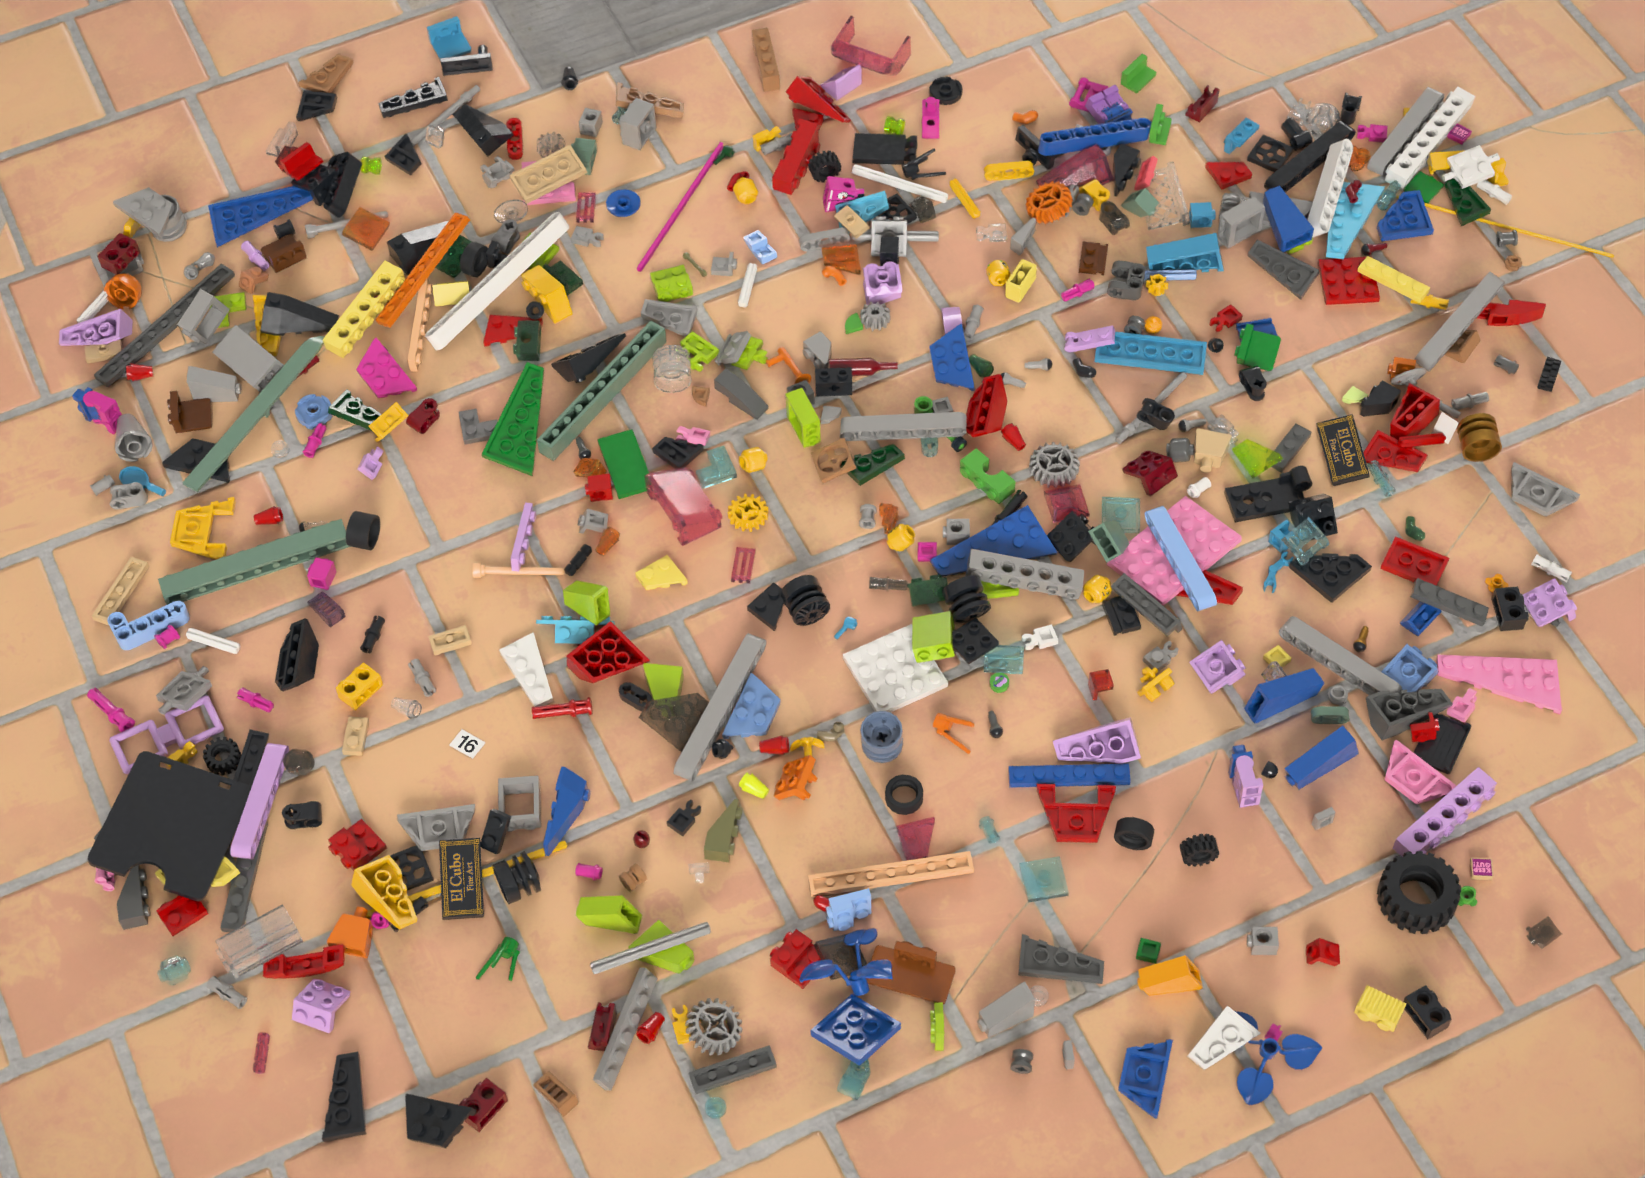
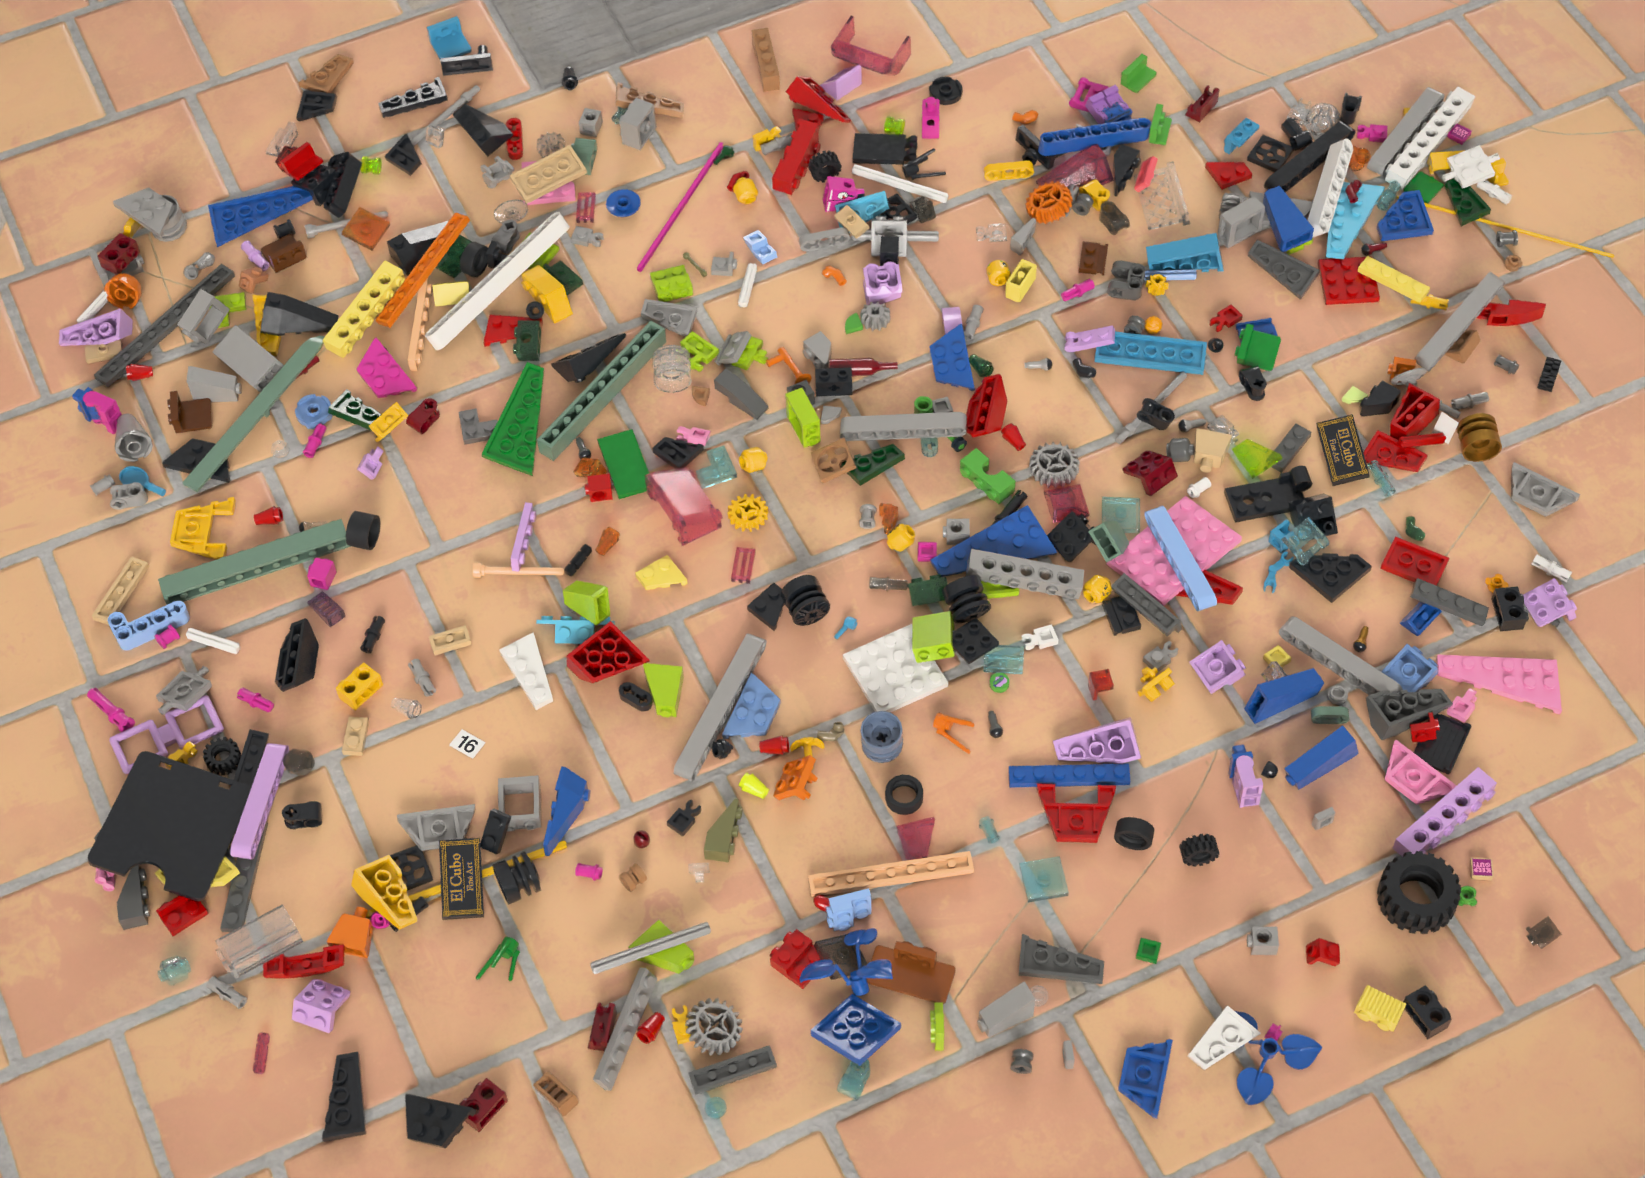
(356, 845): red plate -> none
(572, 708): red pin -> none
(592, 520): light grey bracket -> none
(609, 913): lime slope -> none
(675, 717): clear smoke plate -> none
(842, 258): clear orange wing -> none
(964, 198): yellow axle -> none
(1007, 379): light grey piece -> none
(1140, 203): sand green slope -> none
(1170, 977): light orange slope -> none
(1201, 215): dark azure brick -> none

